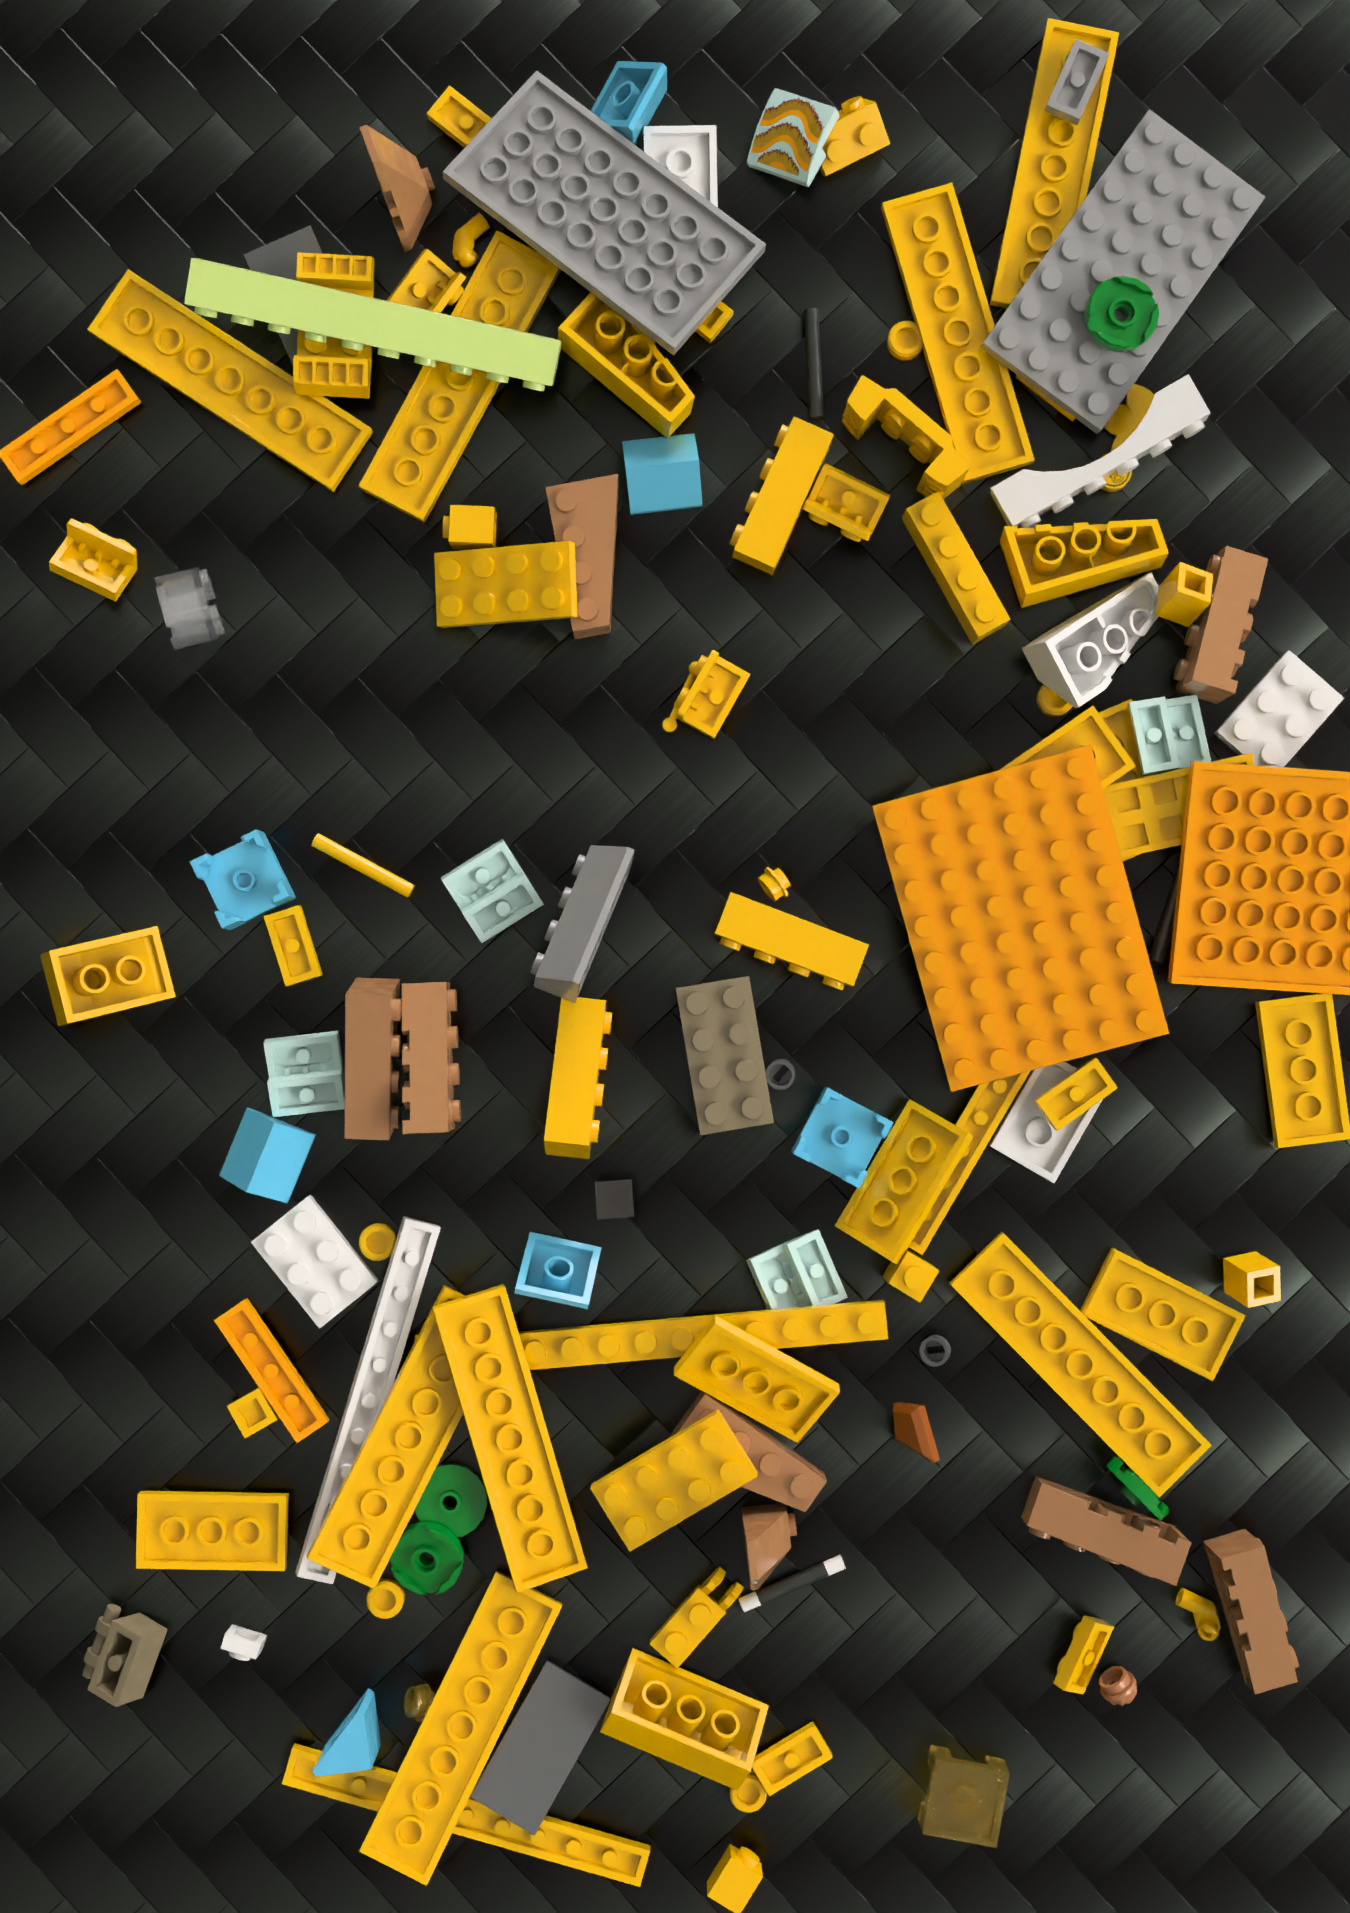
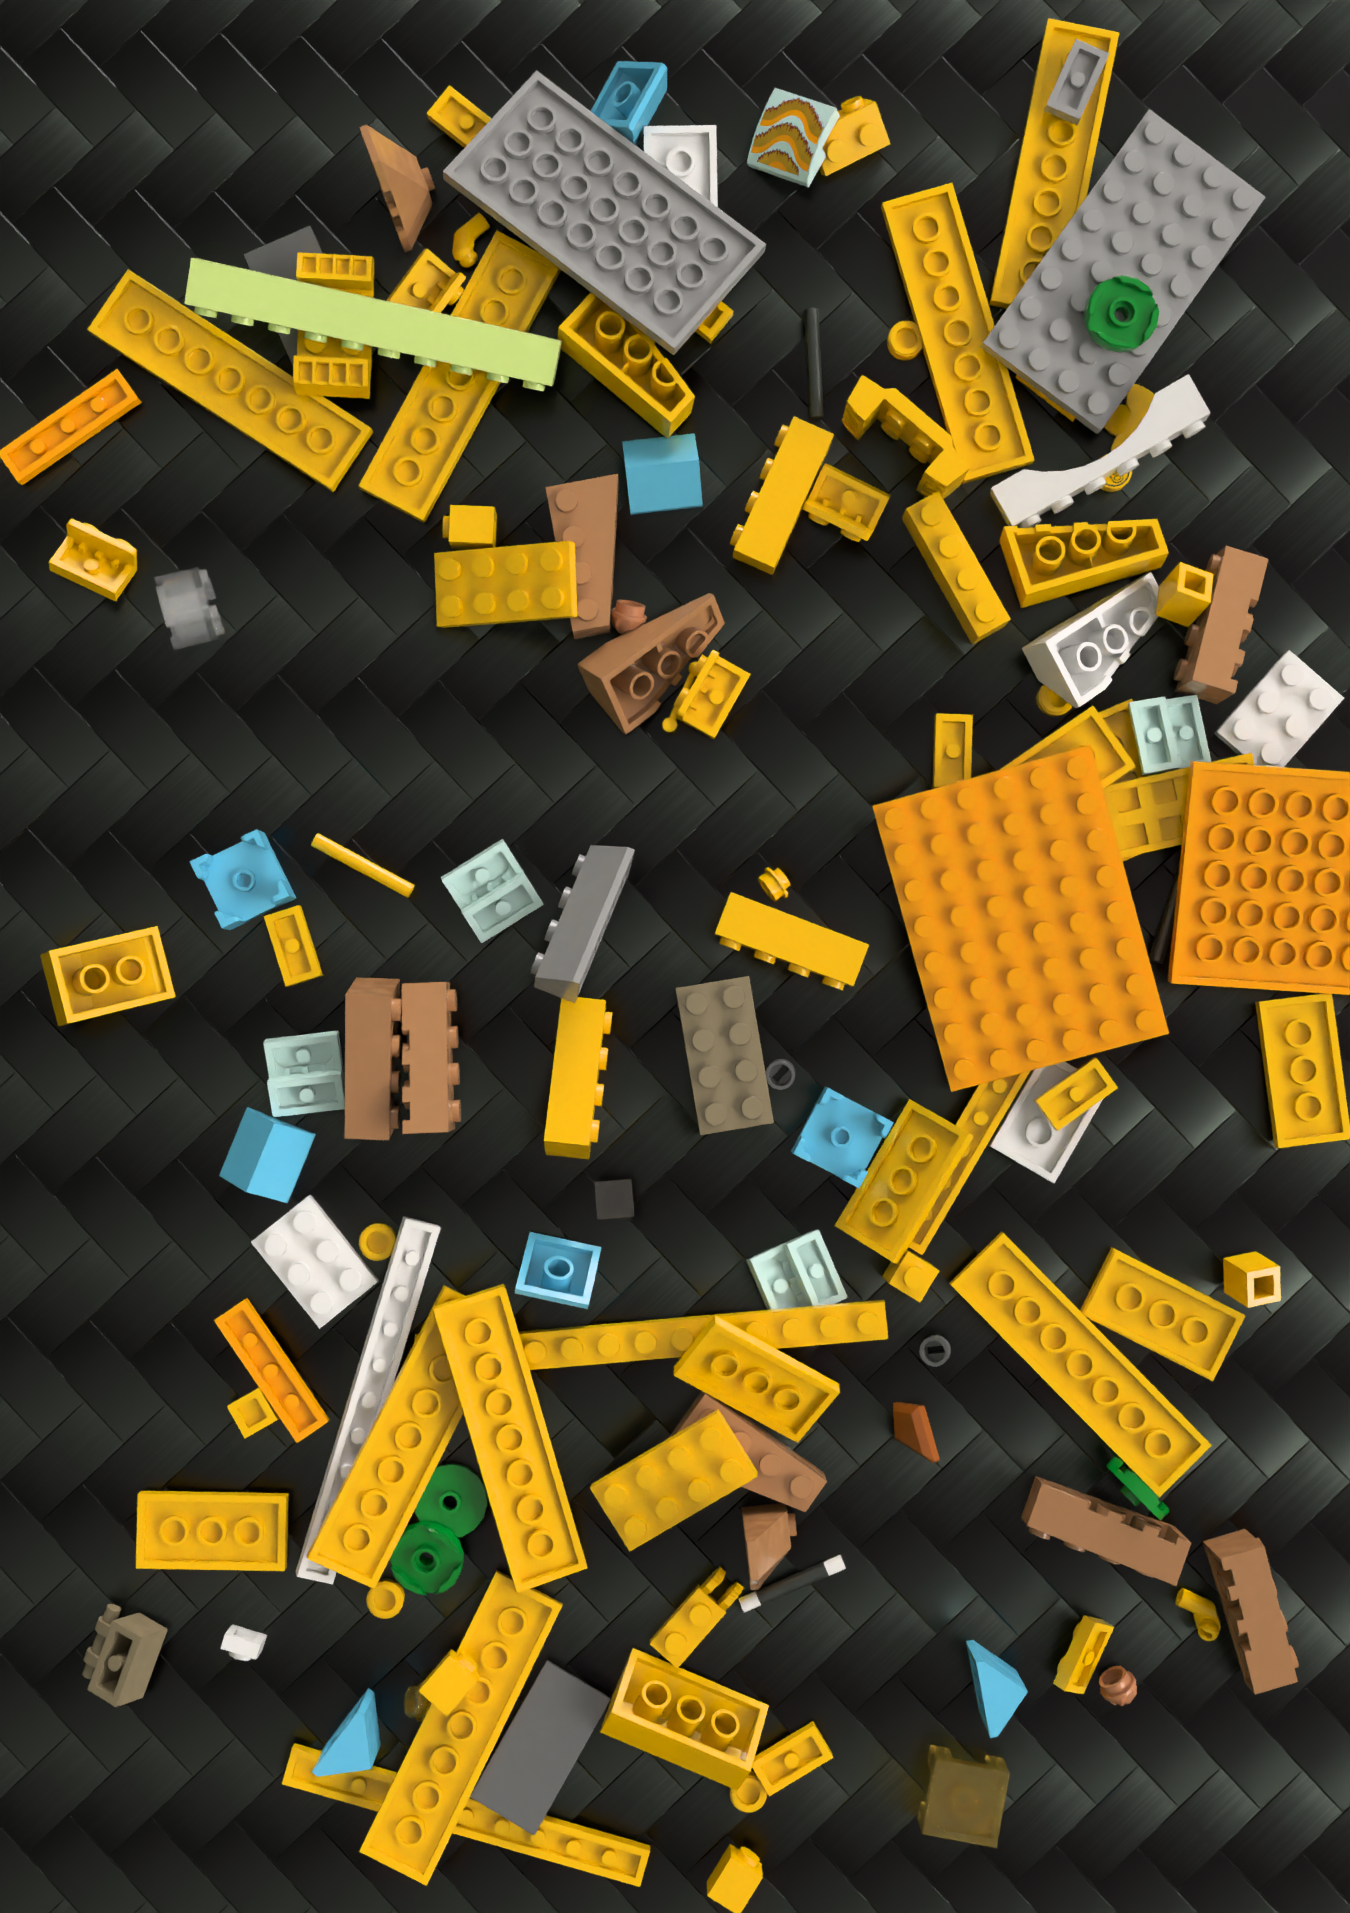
(450, 1681): none -> yellow brick
(627, 616): none -> nougat plate
(641, 664): none -> medium nougat wedge
(952, 748): none -> yellow plate
(996, 1687): none -> medium azure slope

